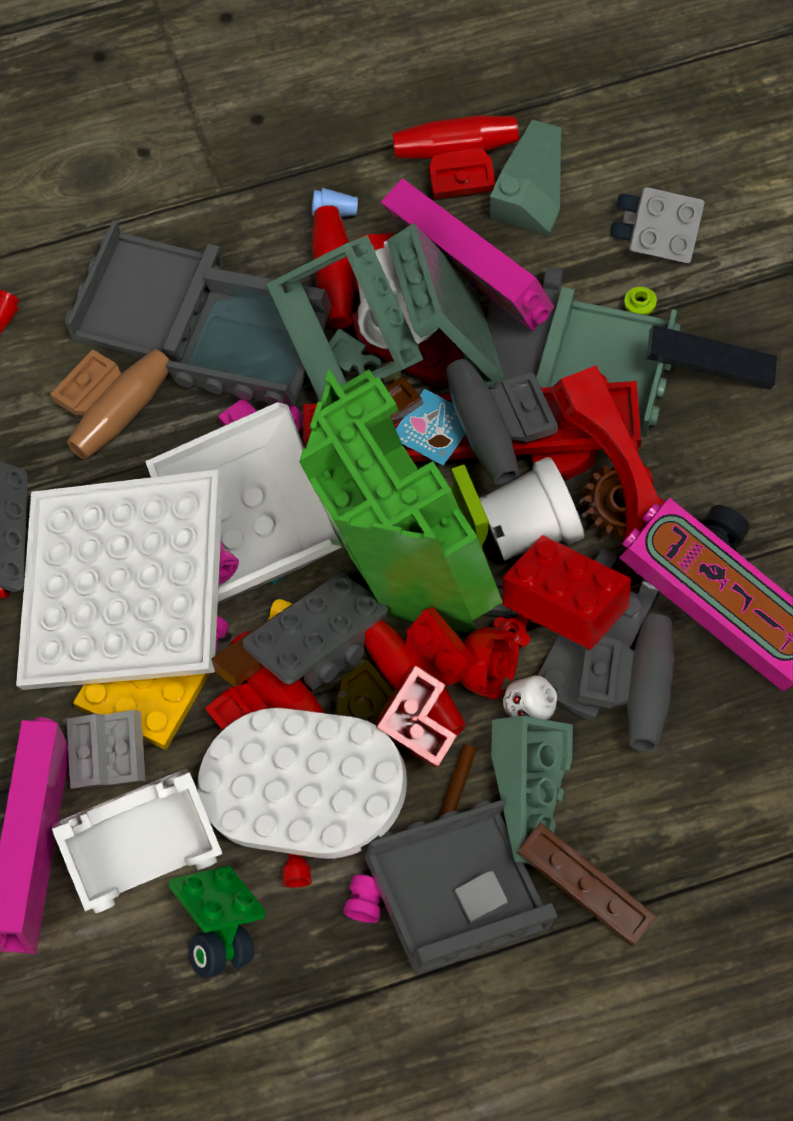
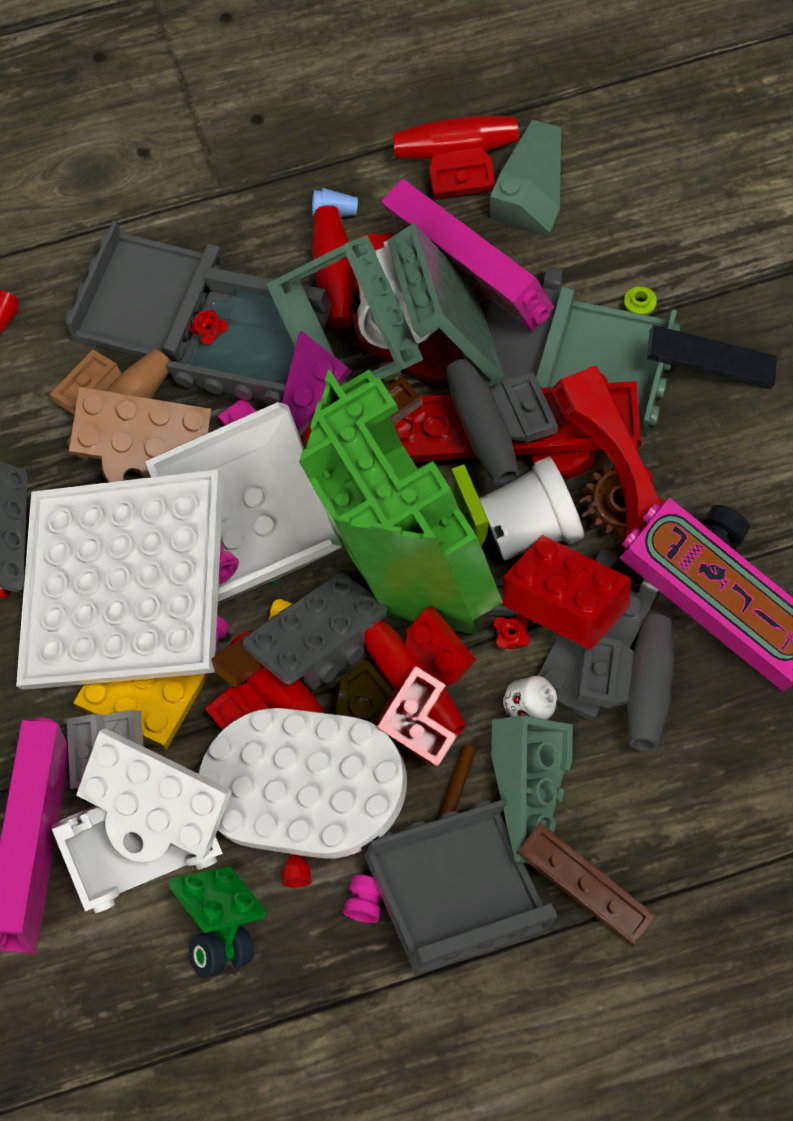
(131, 430): none -> medium nougat plate
(151, 798): none -> white plate
(203, 321): none -> red plate
(307, 379): none -> magenta wing
(350, 353): sand green plate -> none
(432, 428): medium azure sticker -> none
(481, 897): light grey slope -> none
(495, 660): red cylinder -> none
(659, 223): light grey plate -> none

